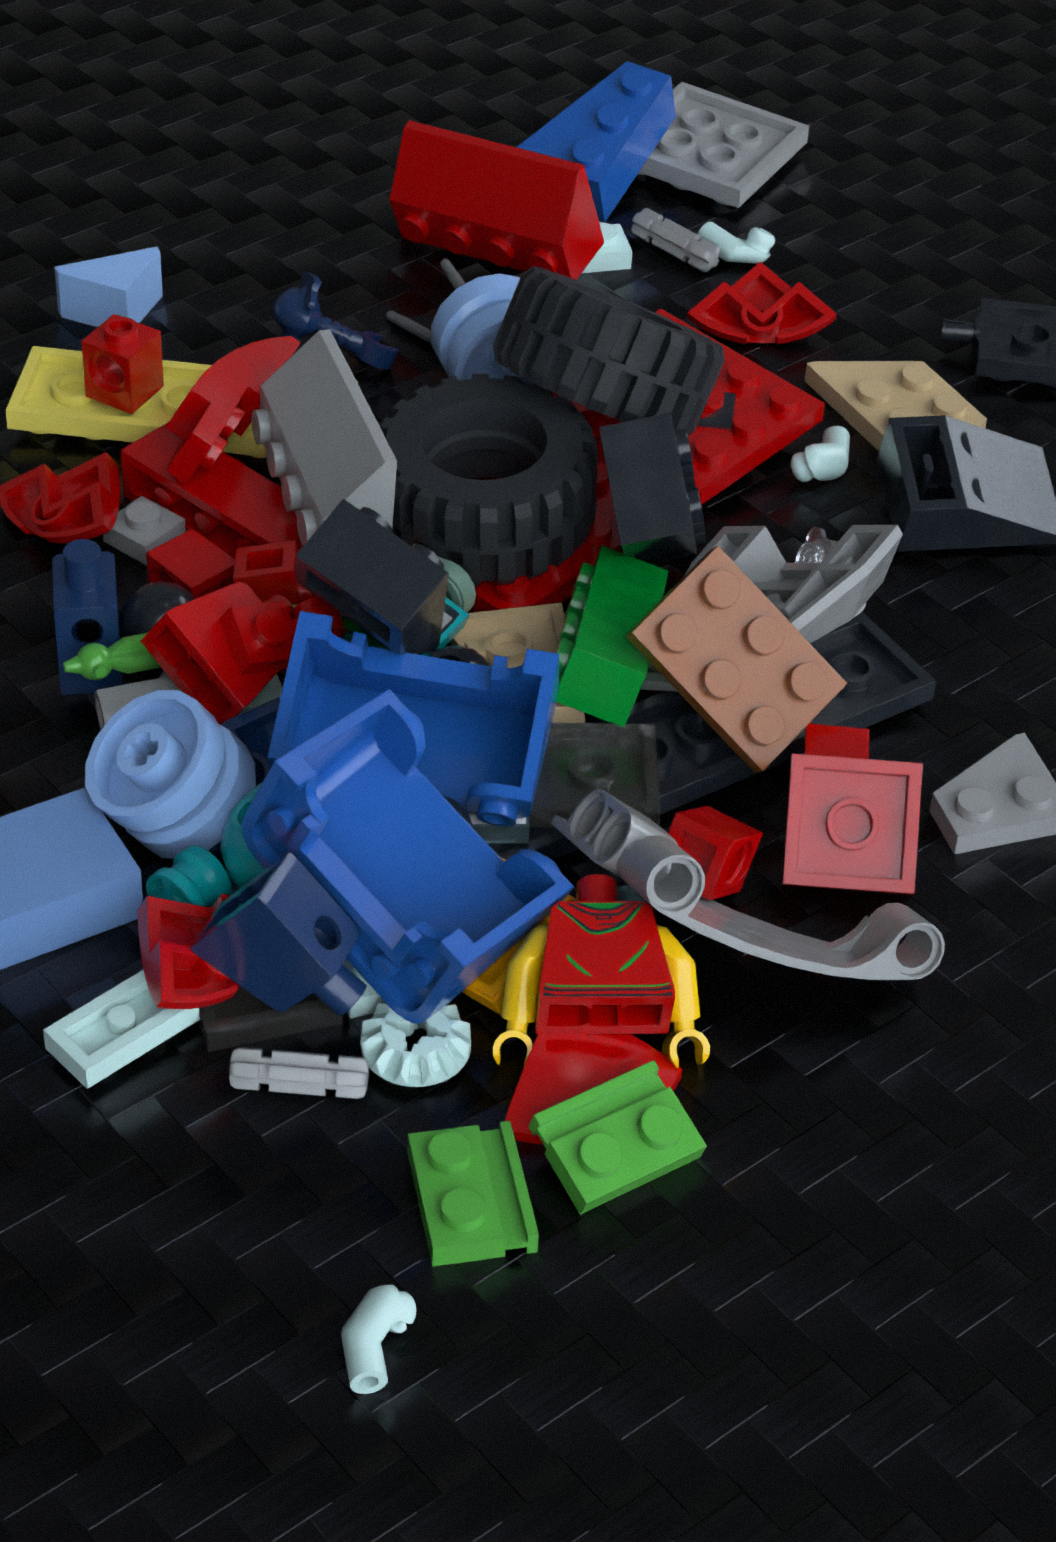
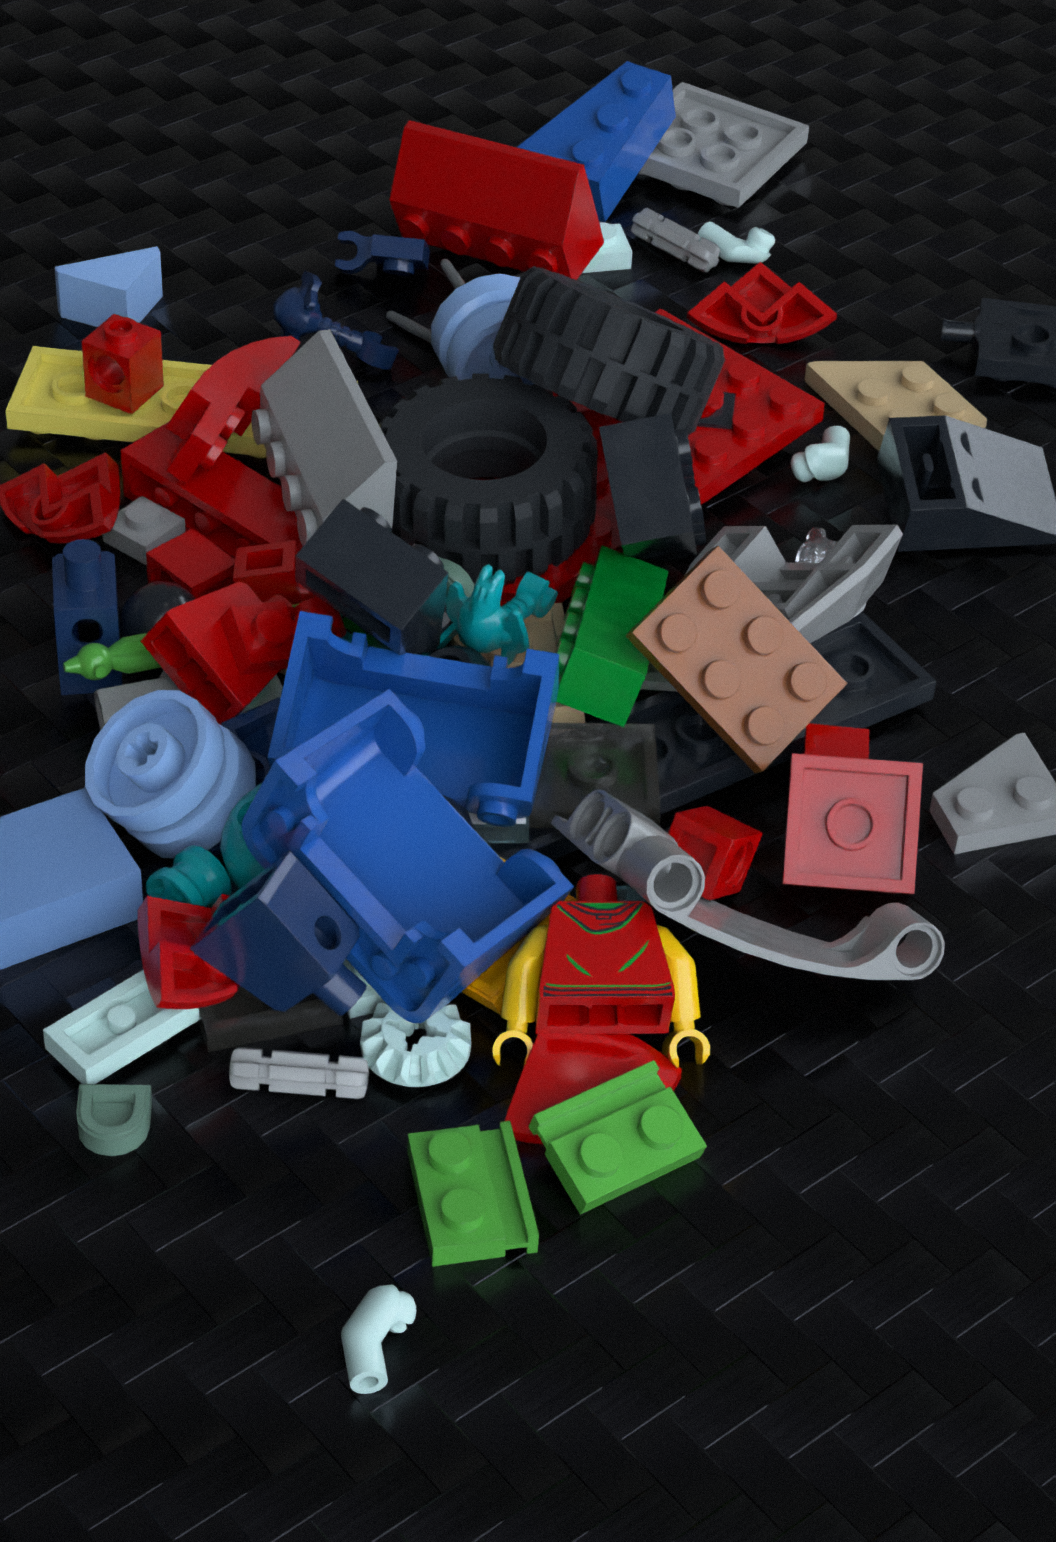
(113, 1117): none -> sand green tile
(396, 254): none -> dark blue plate
(486, 624): none -> teal piece

